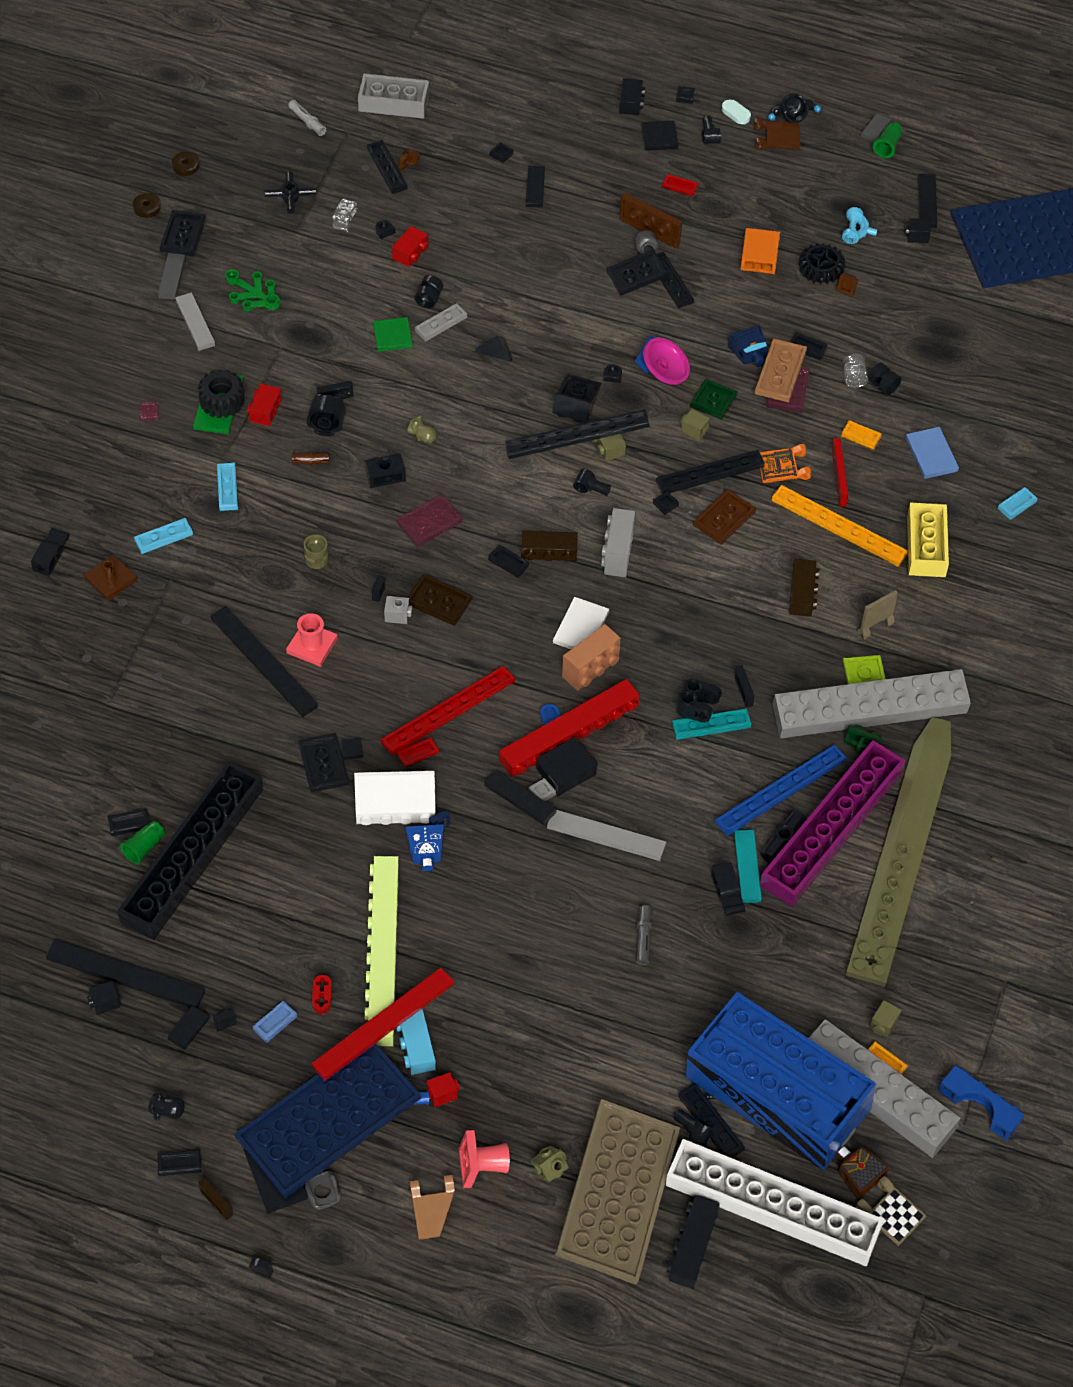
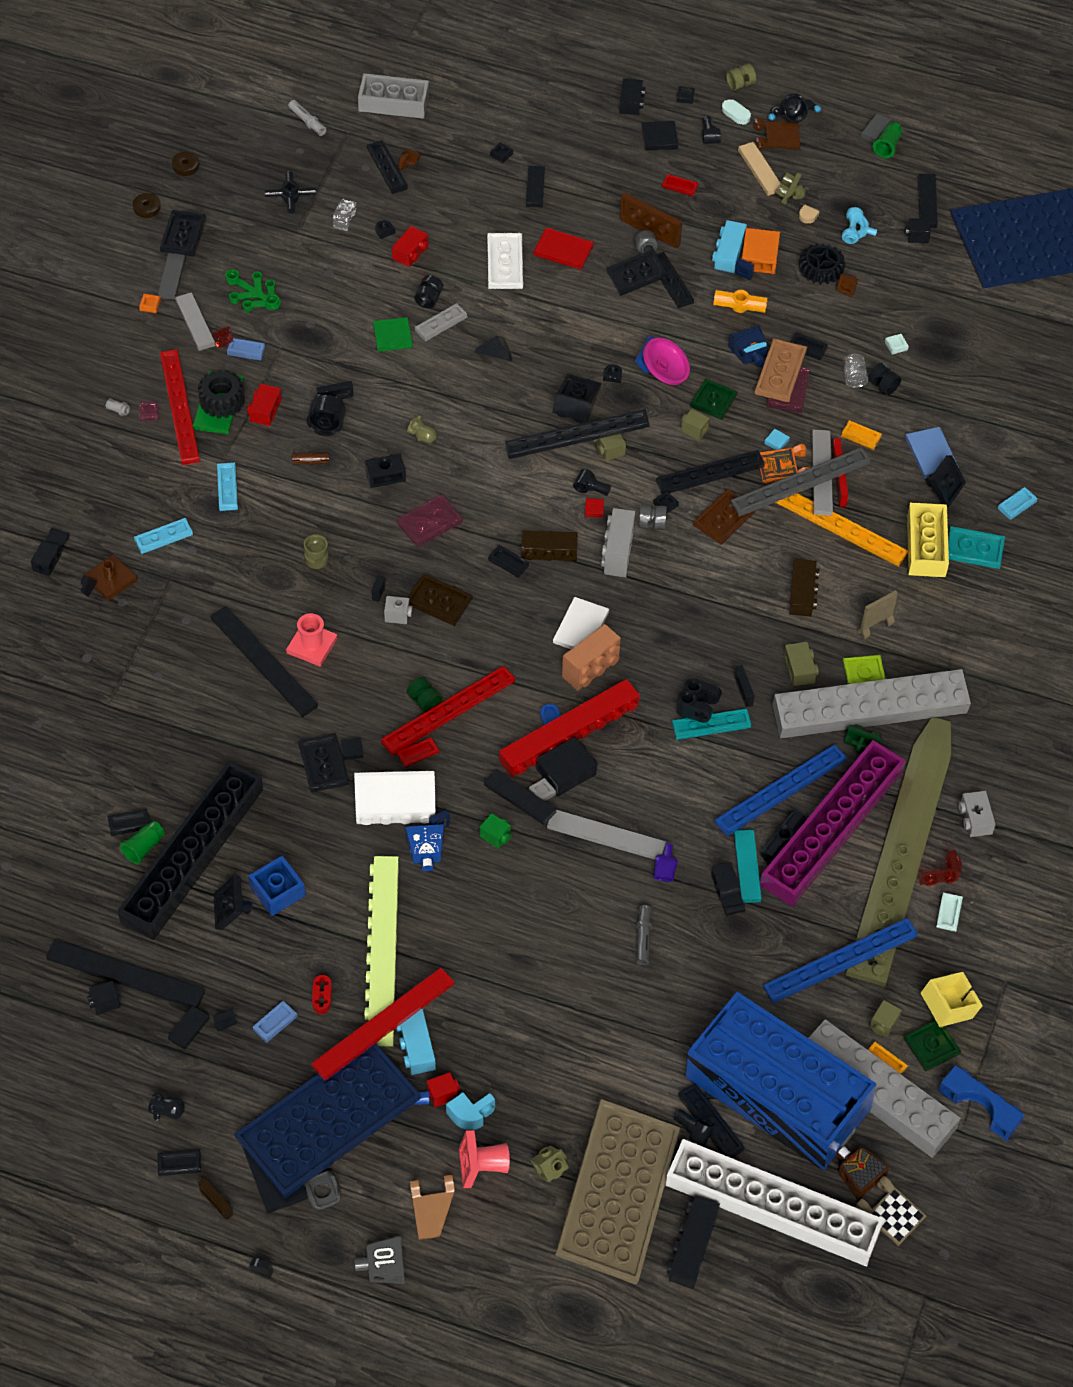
(88, 585): none -> black tile
(121, 408): none -> light grey pin
(150, 303): none -> orange tile
(179, 407): none -> red tile
(223, 337): none -> clear red tile
(229, 903): none -> black tile
(246, 349): none -> medium blue tile
(277, 885): none -> blue brick
(383, 1261): none -> dark grey torso
(423, 694): none -> dark green wheel
(468, 1115): none -> medium azure brick
(495, 831): none -> green brick
(505, 261): none -> white tile
(563, 248): none -> red tile
(594, 507): none -> red tile
(652, 516): none -> dark grey wheel
(665, 865): none -> dark purple piece
(729, 246): none -> medium azure brick
(740, 301): none -> light orange piece
(741, 77): none -> olive wheel
(744, 269): none -> dark blue tile
(759, 168): none -> tan tile
(777, 440): none -> medium azure tile
(796, 191): none -> olive hips
(800, 481): none -> dark grey tile
(800, 664): none -> olive brick
(808, 214): none -> tan tile
(821, 453): none -> light grey tile
(840, 960): none -> blue tile
(896, 344): none -> light aqua tile
(932, 1045): none -> dark green tile
(944, 999): none -> light yellow piece
(947, 480): none -> black tile
(947, 875): none -> clear red bracket
(949, 912): none -> light aqua tile
(975, 547): none -> teal tile
(977, 814): none -> light grey brick

